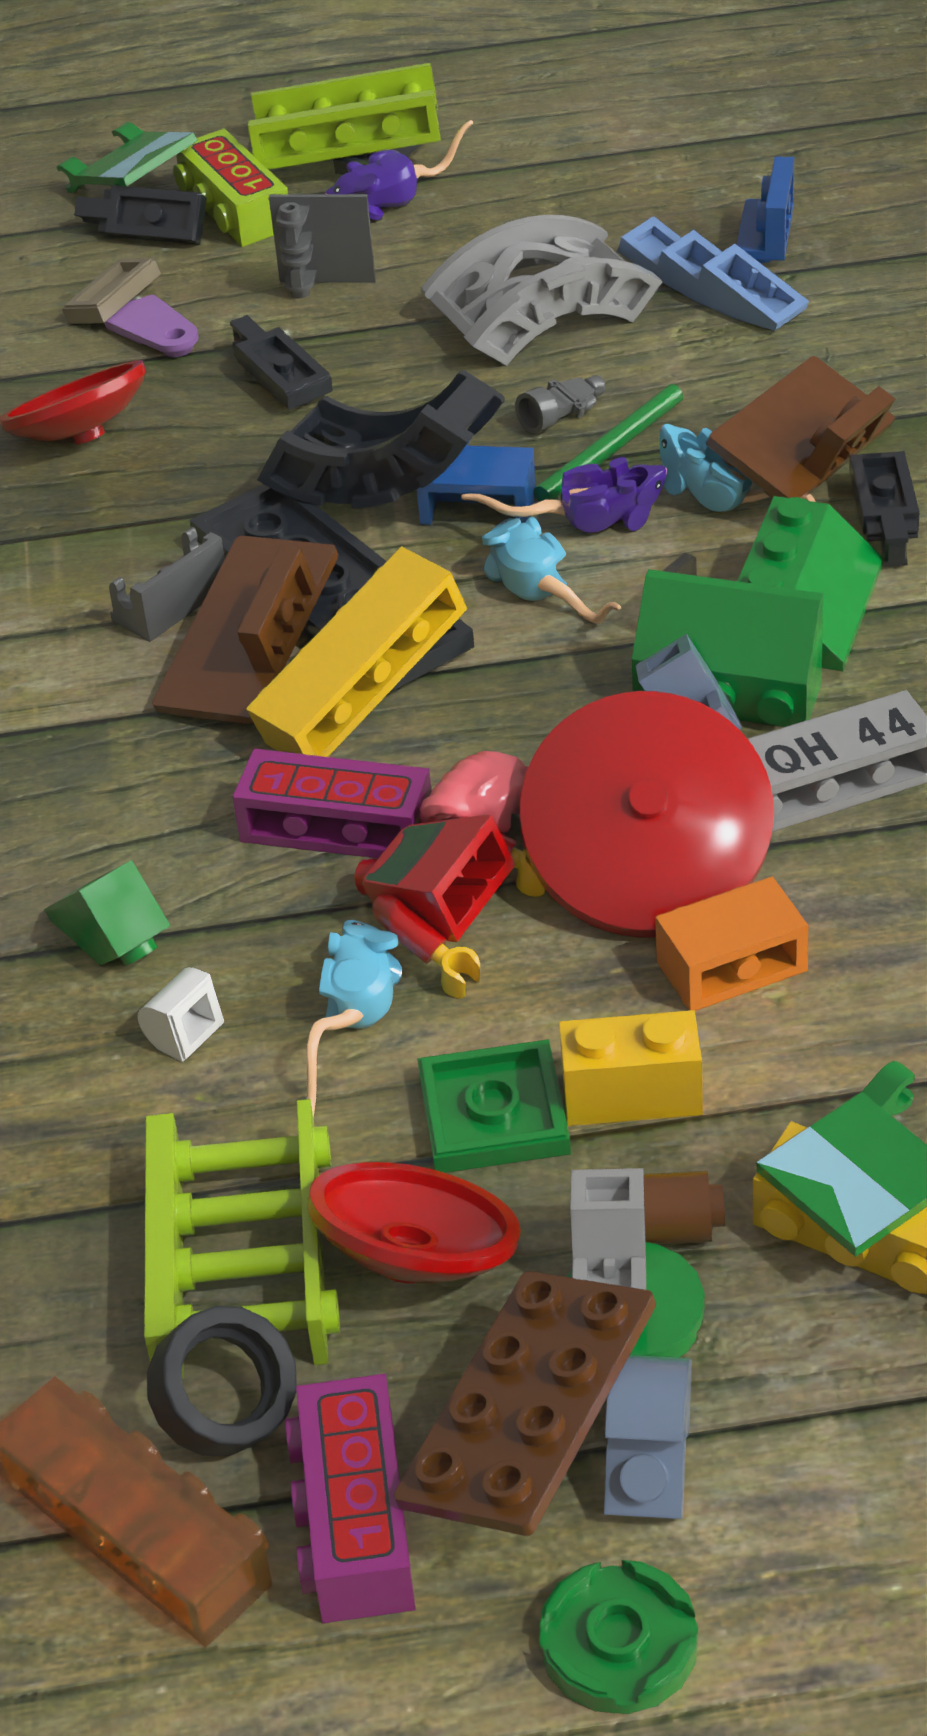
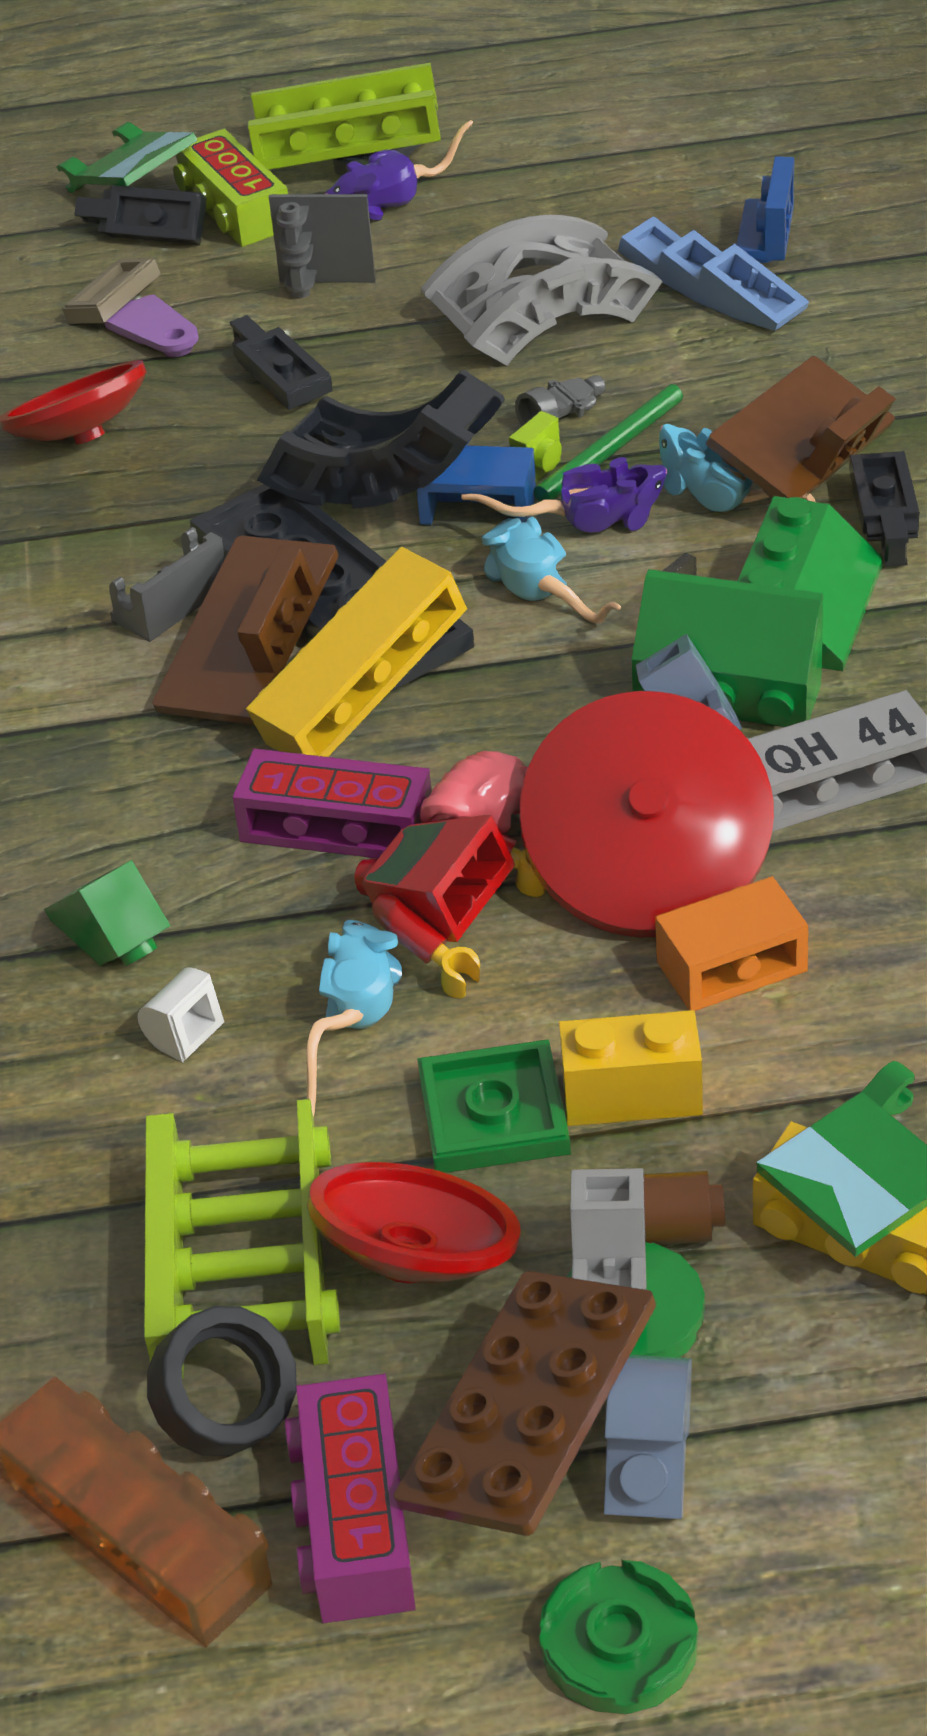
(543, 436): none -> lime plate

